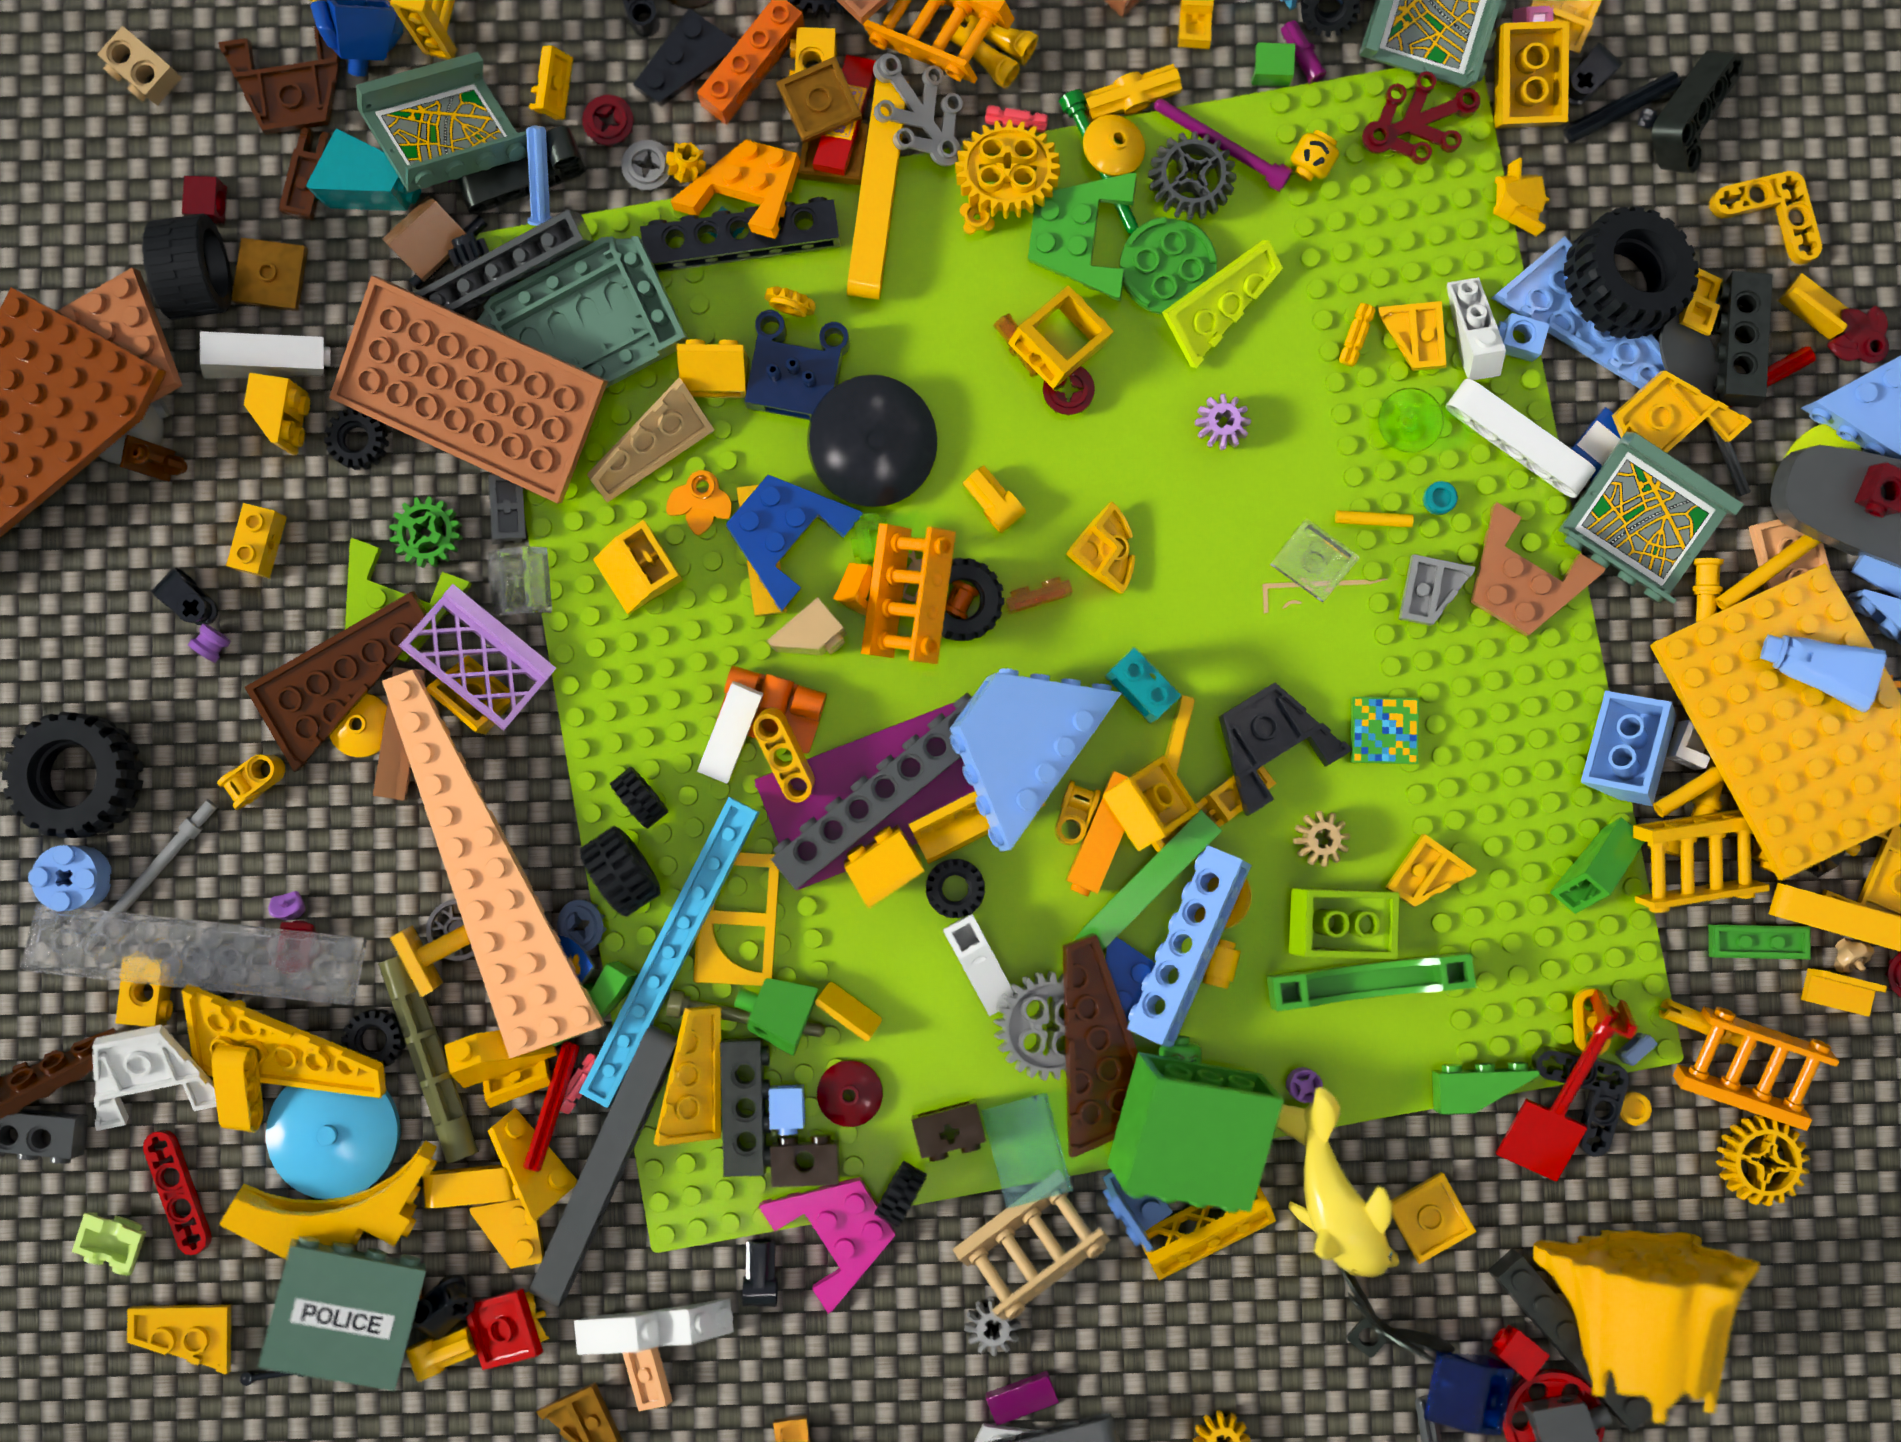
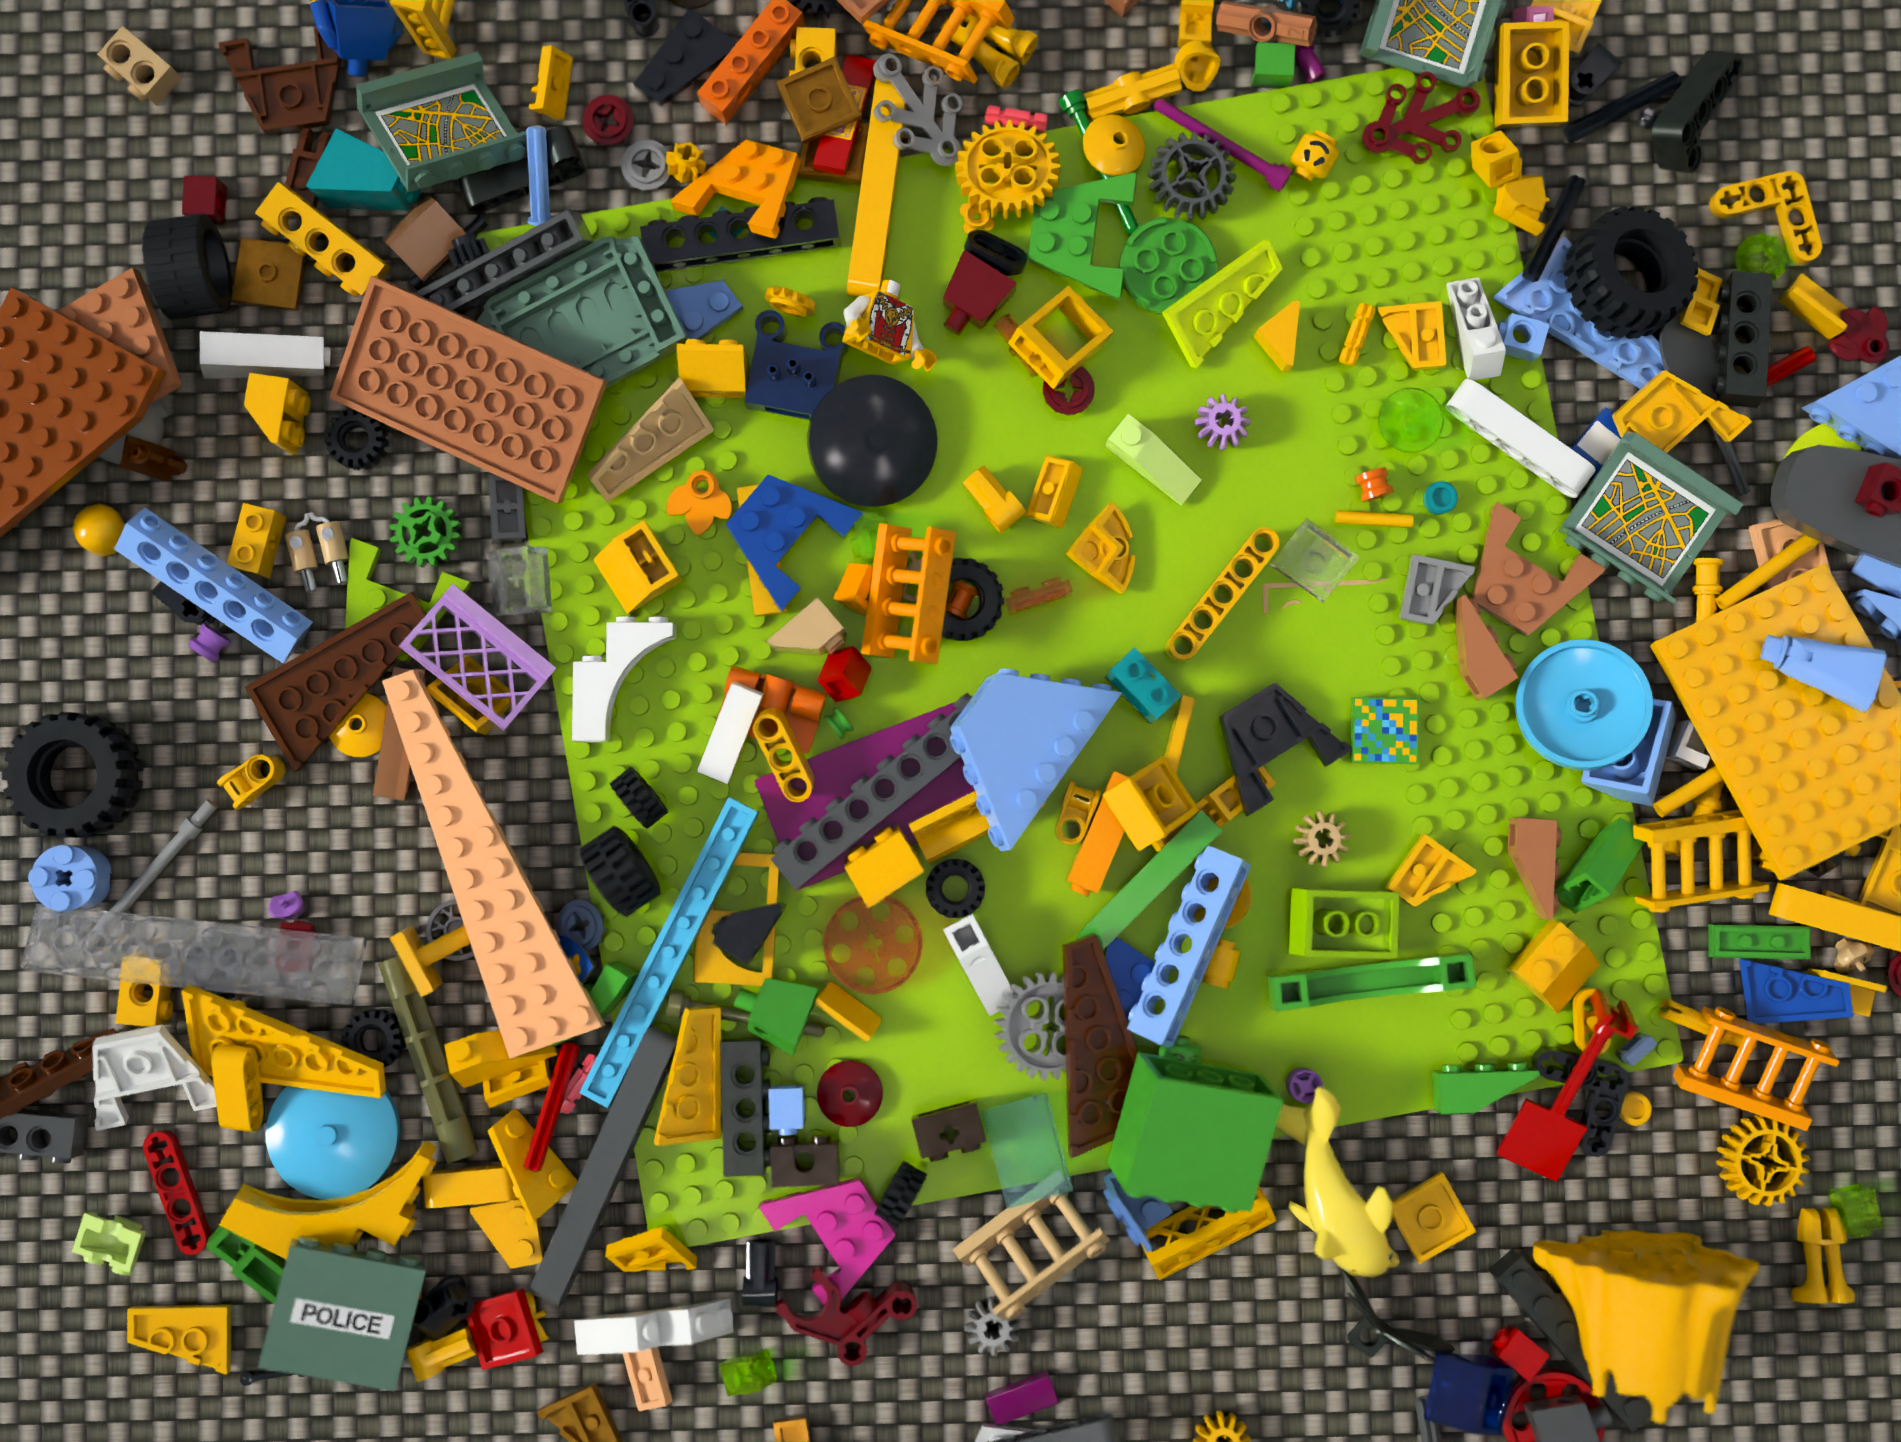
(98, 529): none -> yellow hair
(213, 585): none -> light blue brick
(250, 1262): none -> bright green slope
(276, 212): none -> yellow brick
(303, 554): none -> tan piece
(599, 682): none -> white arch
(650, 1252): none -> yellow wing
(704, 307): none -> medium blue wing
(746, 931): none -> black slope
(748, 1373): none -> clear neon green bracket
(838, 723): none -> bright green bush
(844, 674): none -> red panel
(854, 1322): none -> dark red piece
(864, 957): none -> clear orange wedge
(886, 328): none -> torso
(975, 293): none -> dark red torso
(996, 252): none -> black plate
(1054, 491): none -> yellow slope
(1152, 459): none -> yellowish green slope
(1197, 64): none -> yellow piece
(1233, 583): none -> yellow beam
(1279, 336): none -> yellow slope
(1285, 25): none -> nougat piece
(1374, 484): none -> orange wheel
(1479, 656): none -> nougat slope
(1495, 159): none -> yellow brick
(1533, 853): none -> nougat slope
(1553, 228): none -> black axle
(1554, 965): none -> yellow slope
(1583, 704): none -> medium azure dish
(1753, 246): none -> clear neon green gear
(1787, 995): none -> blue wing
(1817, 1231): none -> yellow piece
(1857, 1209): none -> clear neon green brick

